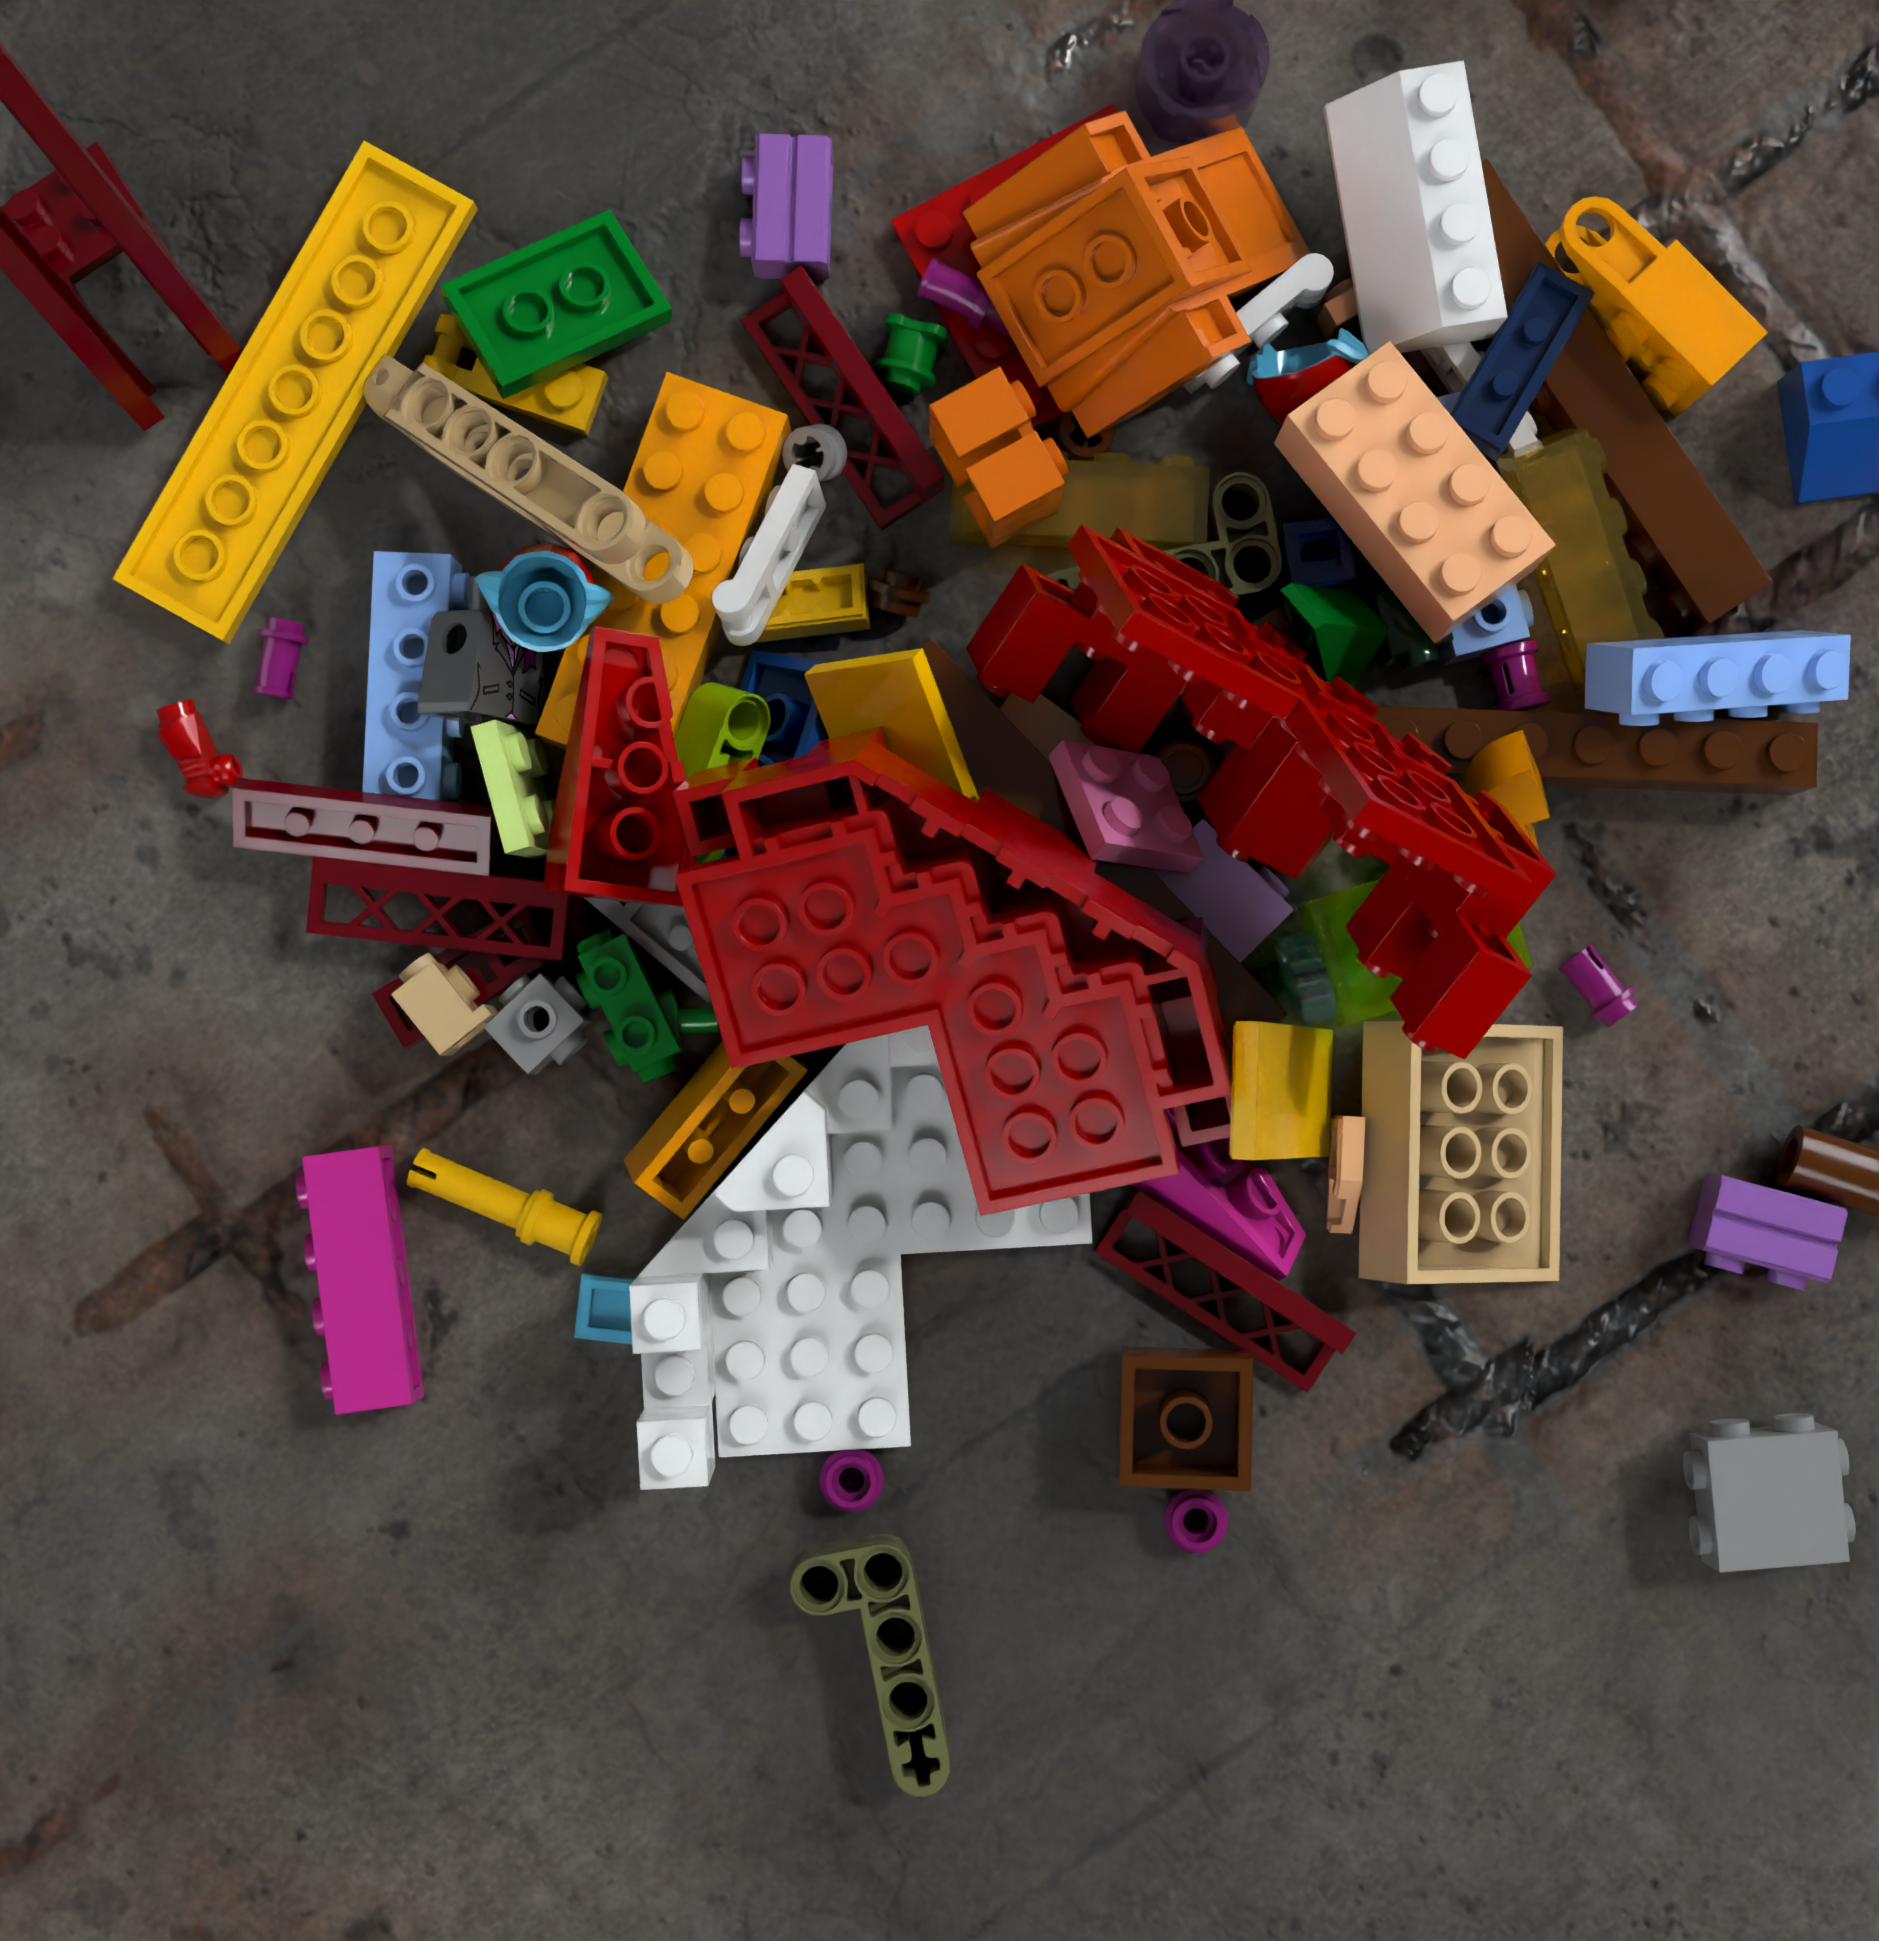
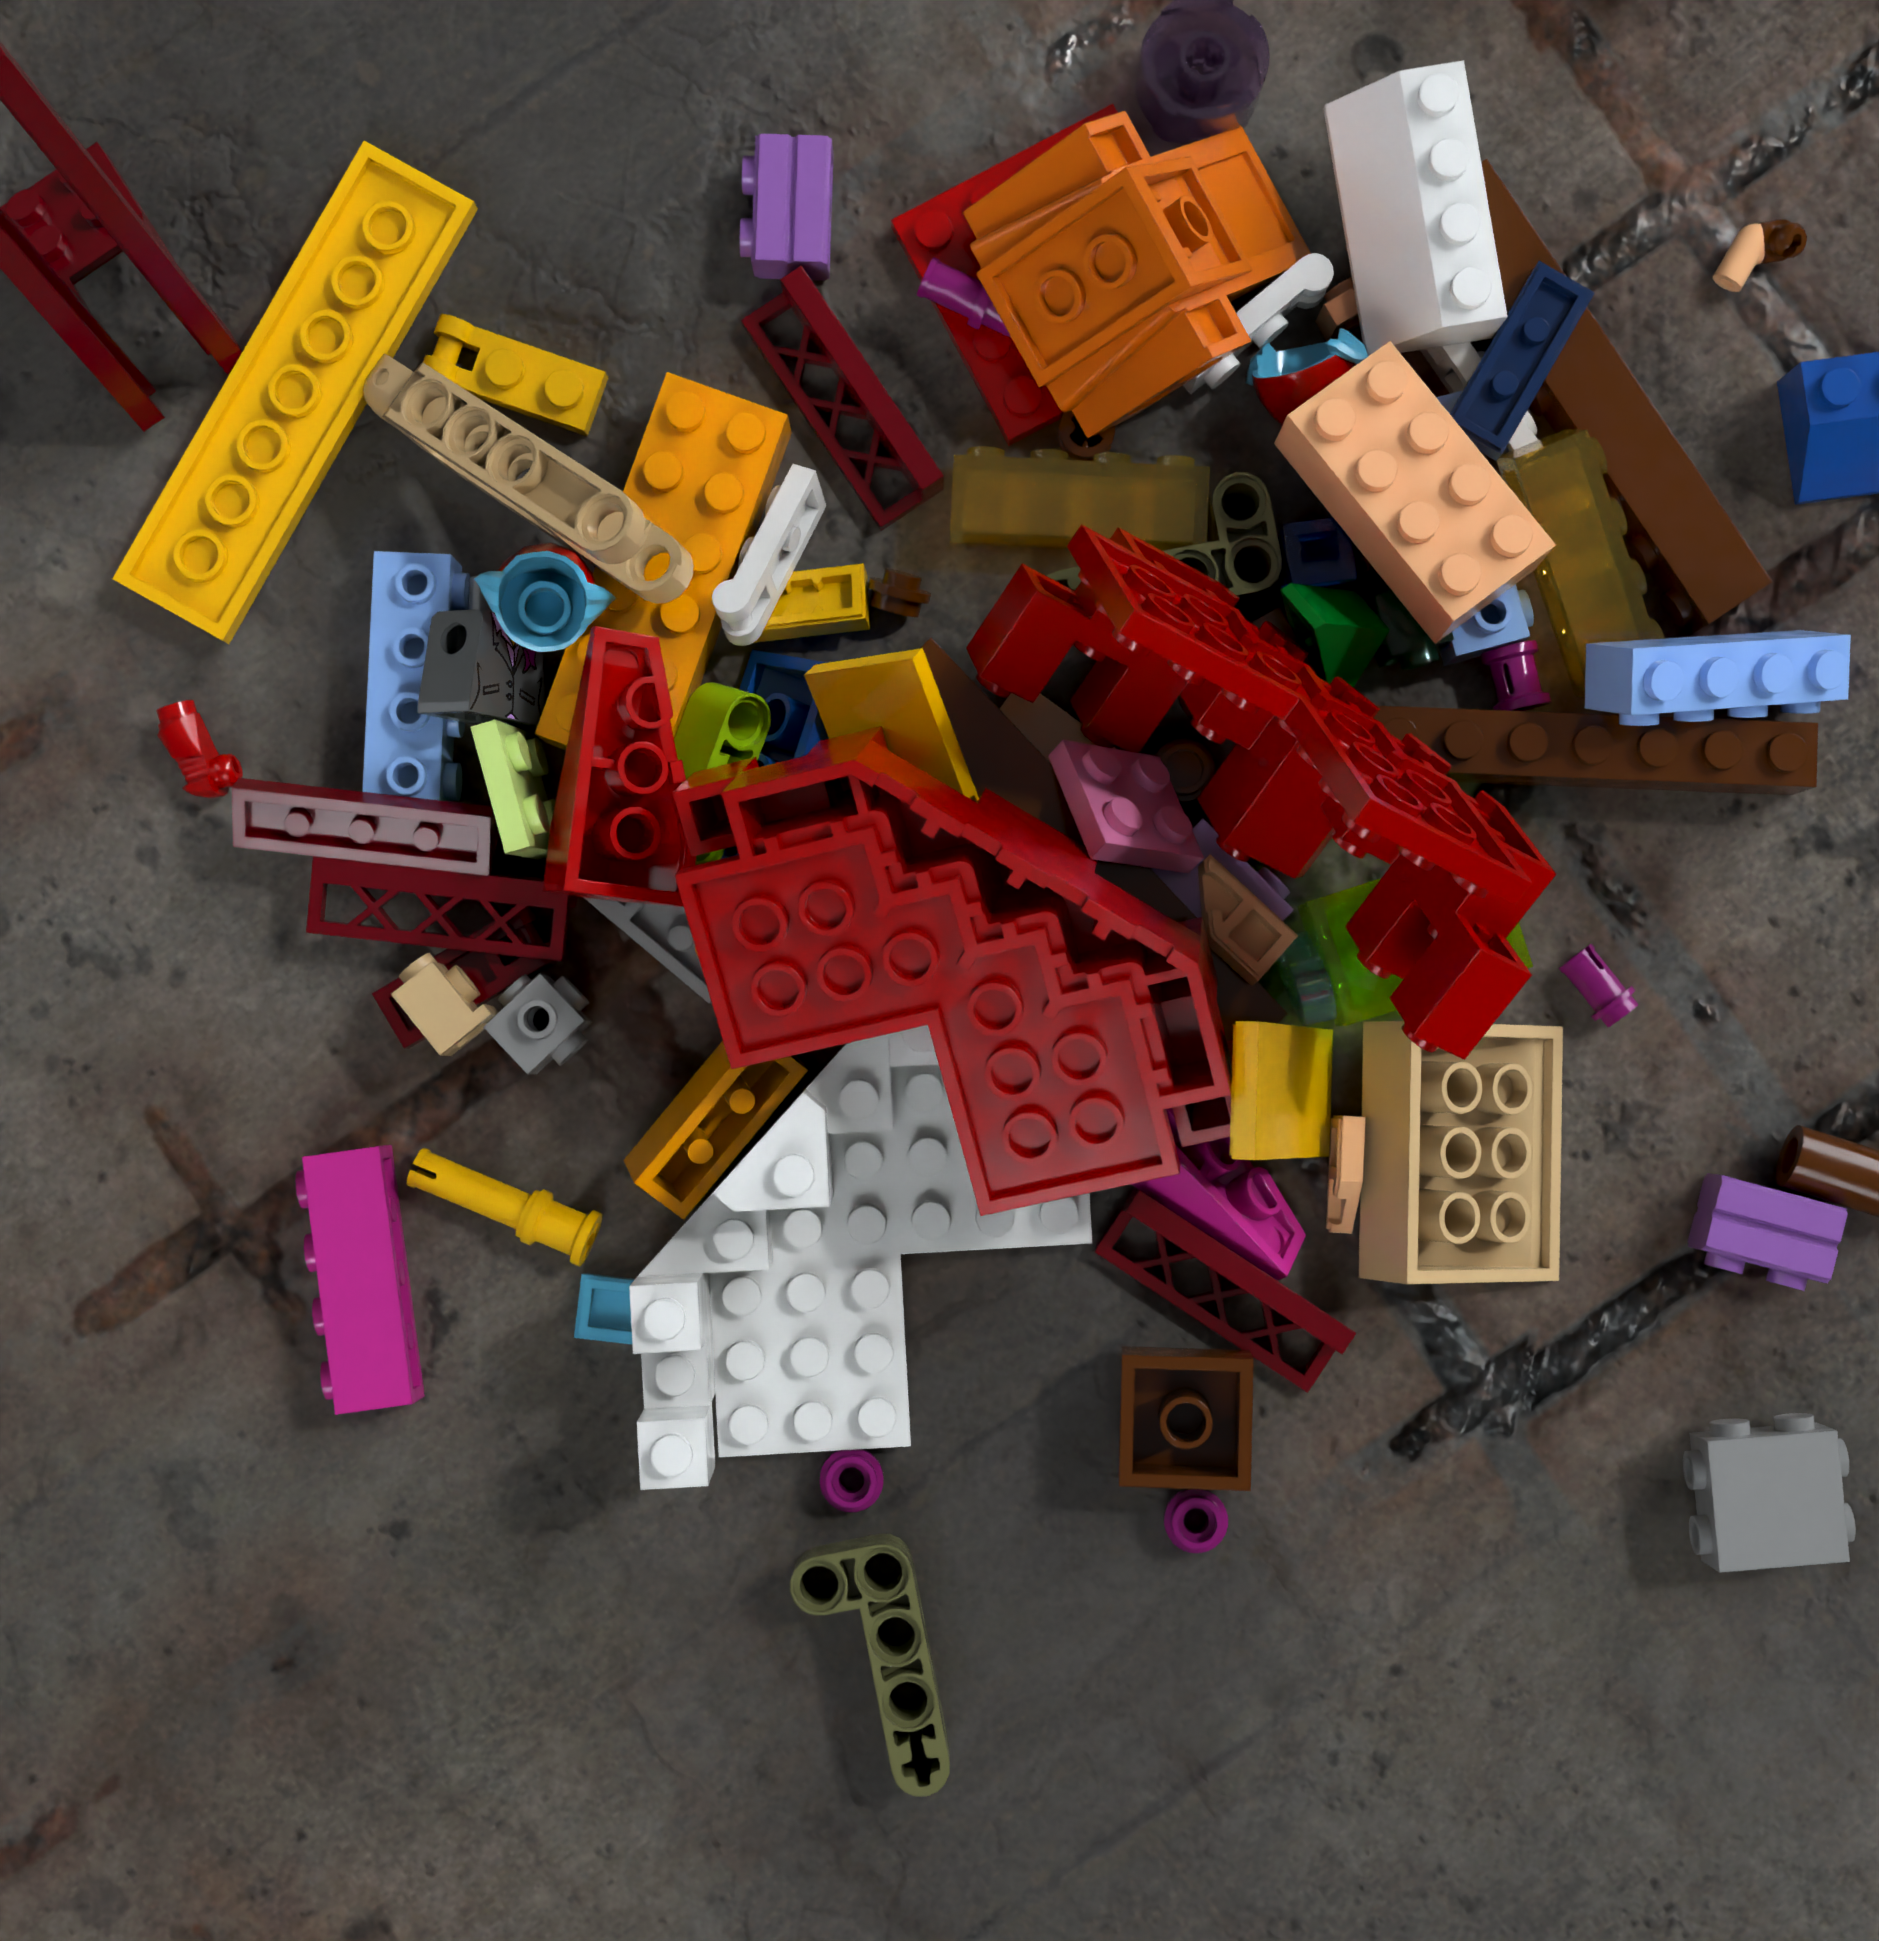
(279, 658): magenta pin -> none
(556, 303): green plate -> none
(642, 1020): green brick -> none
(831, 444): light grey bush -> none
(910, 354): green brick -> none
(990, 441): orange piece -> none
(1239, 923): none -> light nougat tile
(1512, 778): light orange brick -> none
(1656, 305): light orange brick -> none
(1758, 245): none -> arm

